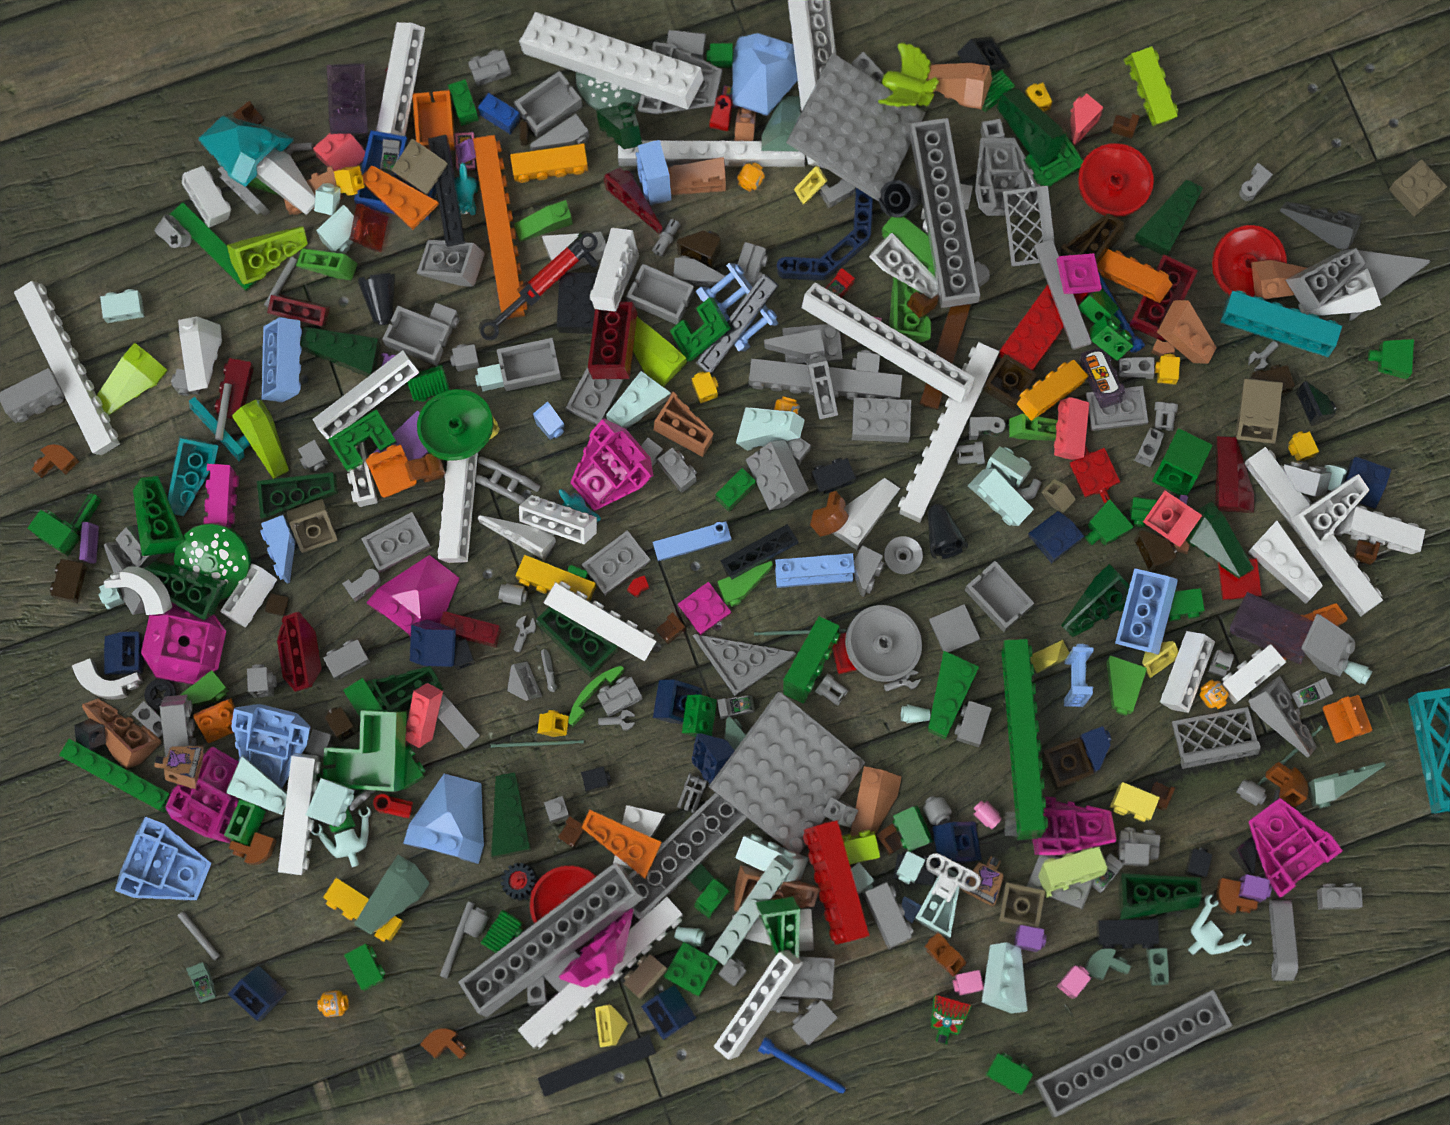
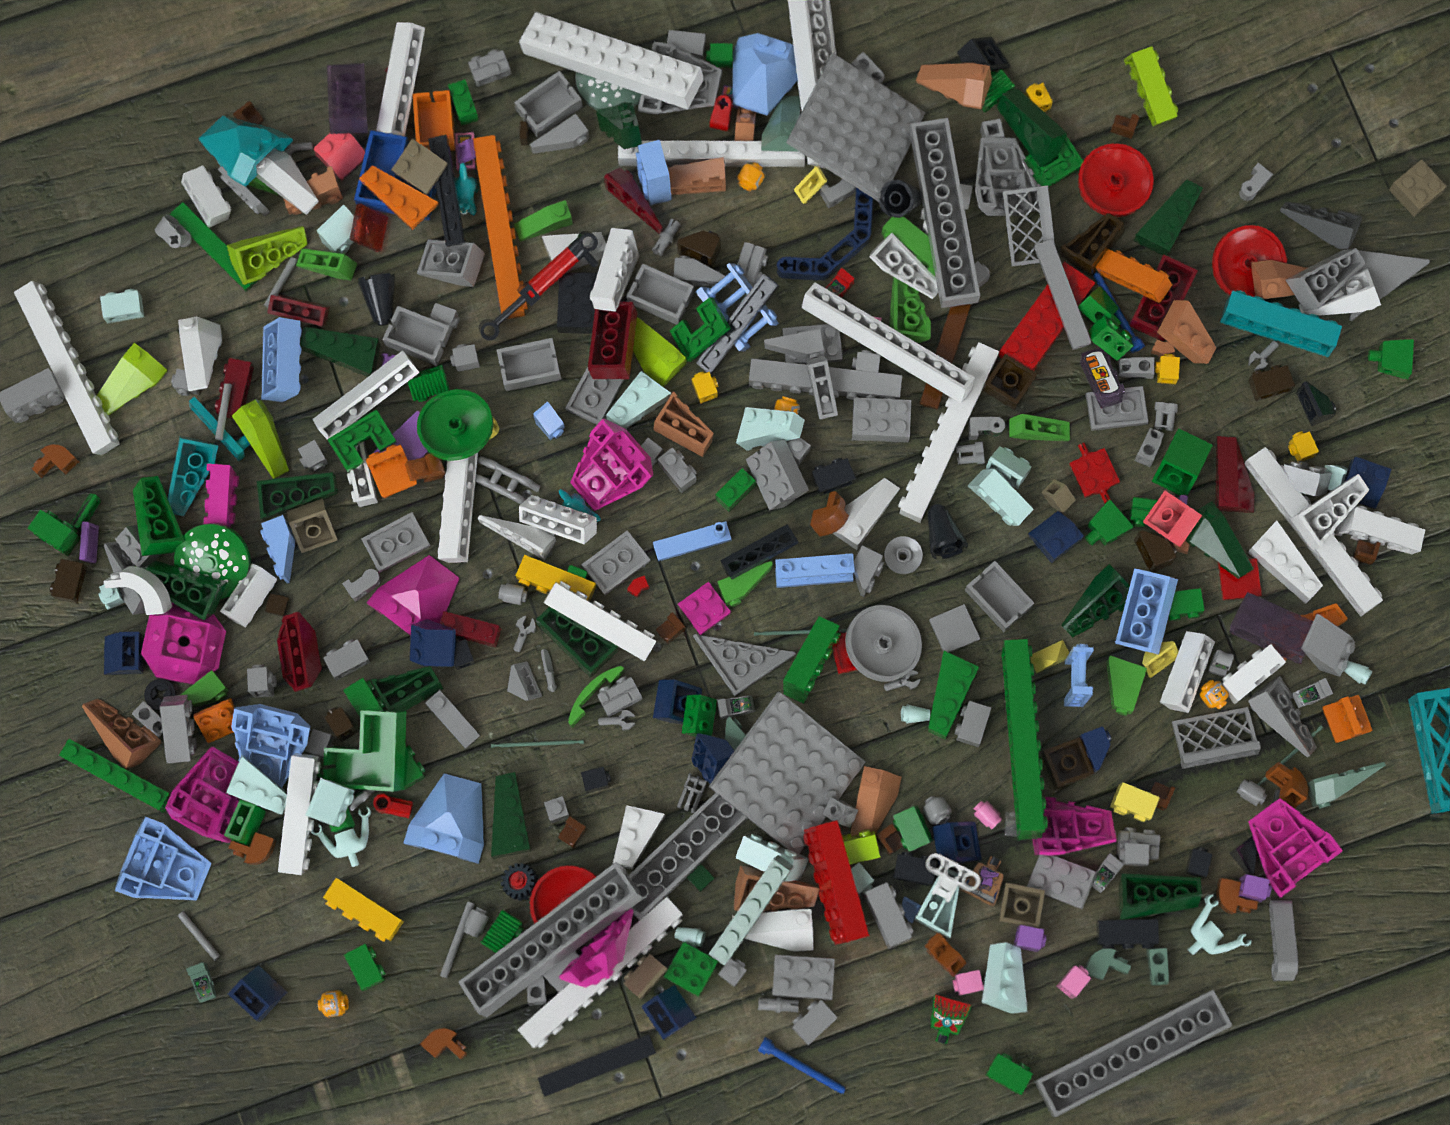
(88, 676): white arch -> none
(90, 734): black brick -> none
(182, 765): medium nougat torso -> none
(327, 199): light aqua brick -> none
(349, 179): yellow brick -> none
(389, 155): leg -> none
(396, 891): sand green wedge -> none
(423, 715): coral brick -> none
(489, 377): light aqua brick -> none
(499, 113): blue brick -> none
(549, 163): light orange brick -> none
(553, 724): yellow brick -> none
(609, 1025): light yellow slope -> none
(627, 844): orange wing -> none
(712, 897): green torso -> none
(758, 1004): white brick -> none
(781, 923): green wedge -> none
(826, 684): light grey piece -> none
(910, 84): lime animal -> none
(910, 868): light aqua brick -> none
(922, 304): reddish brown panel -> none
(1030, 492): light grey arm -> none
(1052, 389): light orange brick -> none
(1071, 428): coral brick -> none
(1071, 869): yellowish green wedge -> none
(1079, 273): dark pink plate -> none
(1084, 117): coral slope -> none
(1259, 411): dark tan slope -> none
(1339, 897): light grey brick -> none

